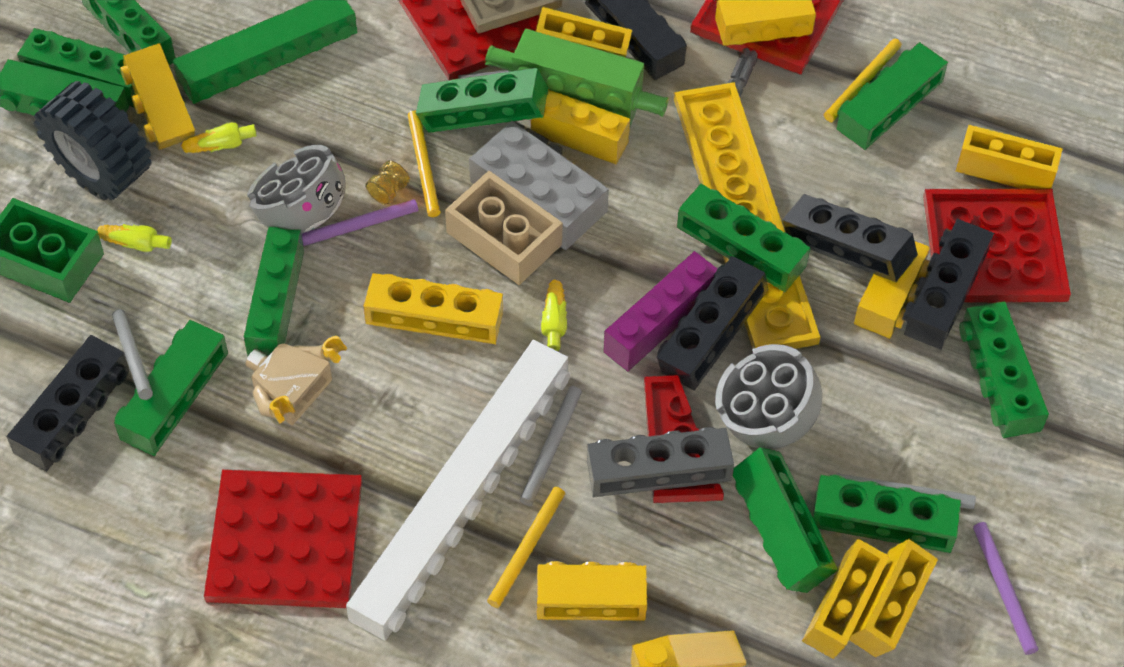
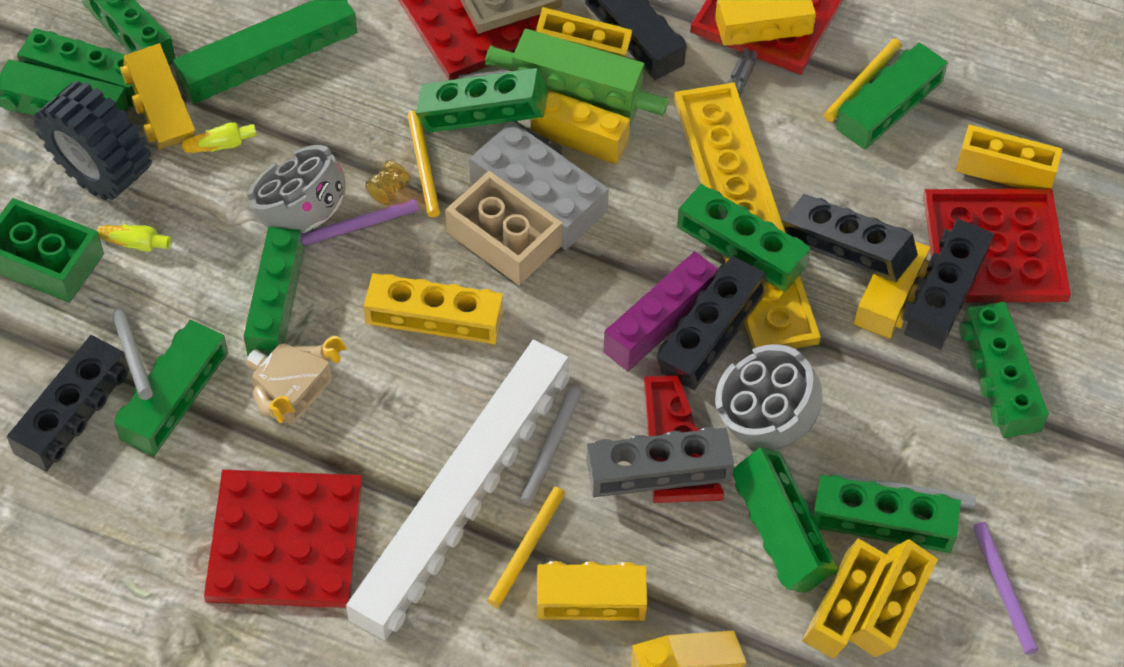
(554, 315): neon yellow piece -> none

